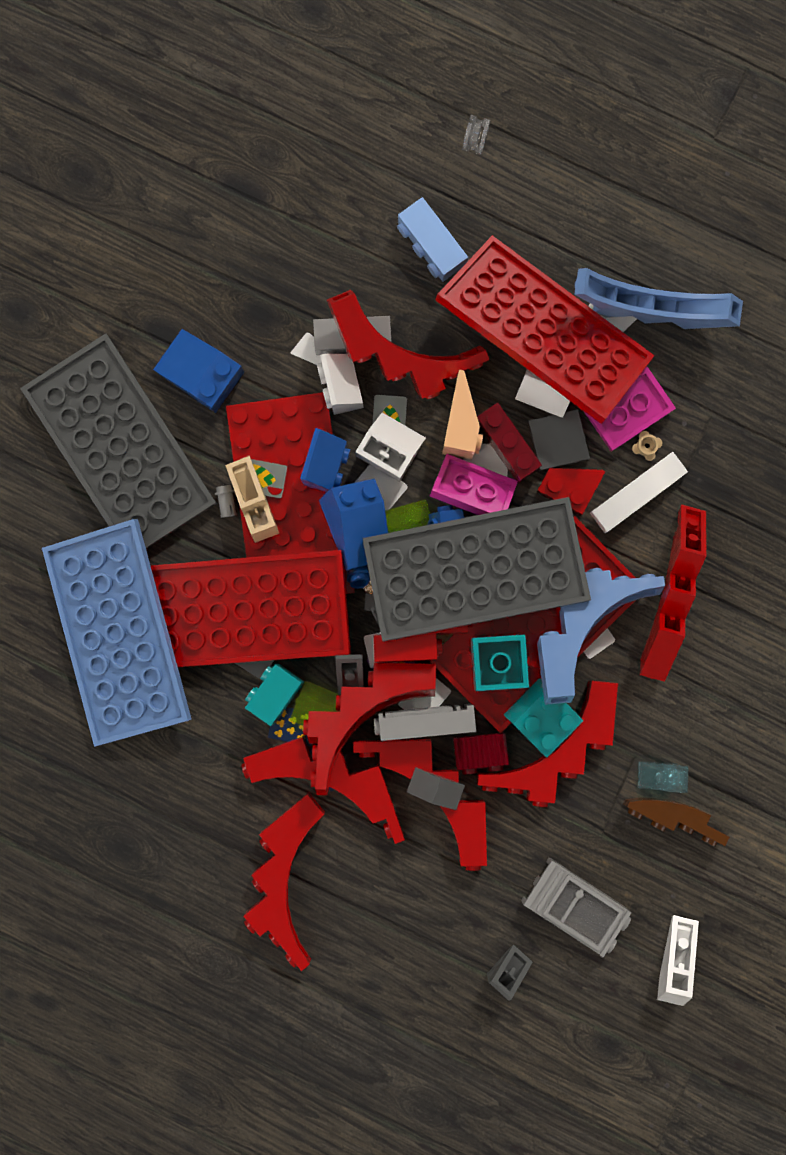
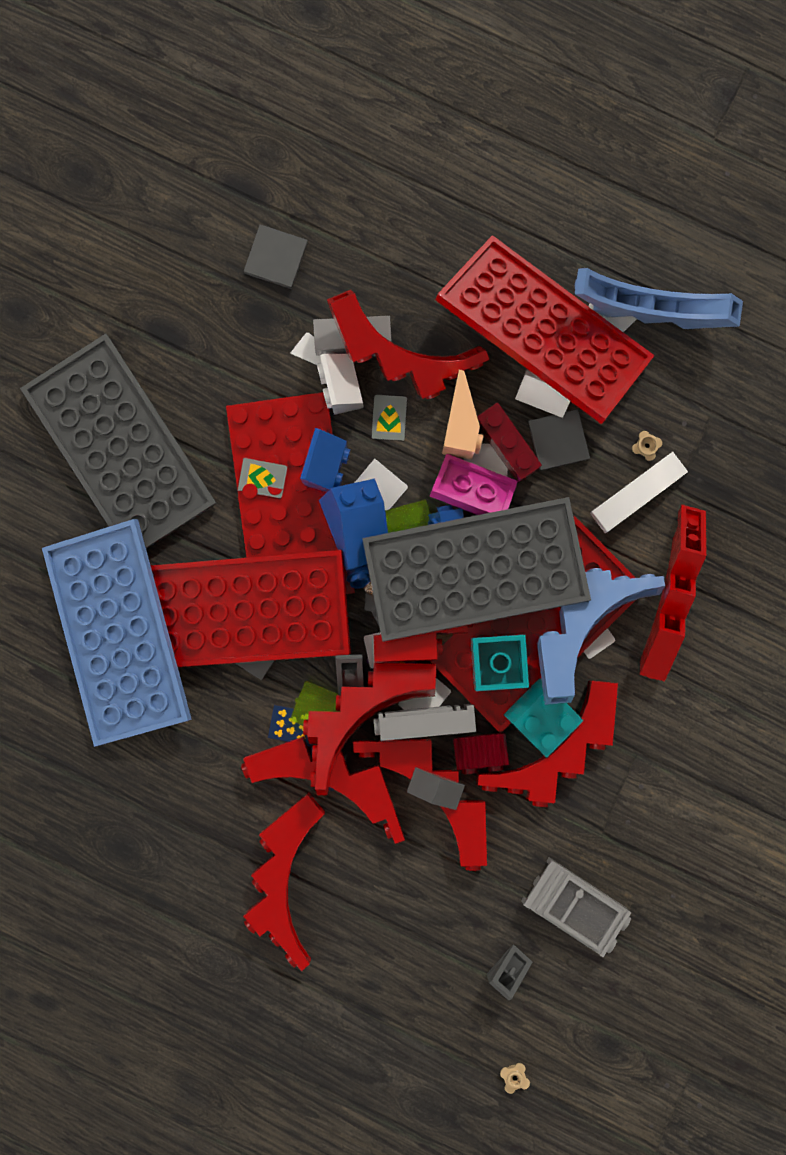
(199, 370): blue slope -> none
(226, 501): light grey pin -> none
(252, 499): tan slope -> none
(274, 694): teal brick -> none
(275, 256): none -> dark grey tile
(390, 446): white slope -> none
(431, 240): light blue brick -> none
(473, 134): clear wheel -> none
(508, 1074): none -> tan plate
(571, 483): red wing -> none
(635, 412): dark pink plate -> none
(663, 776): clear light blue slope -> none
(668, 813): reddish brown slope -> none
(678, 962): white slope -> none

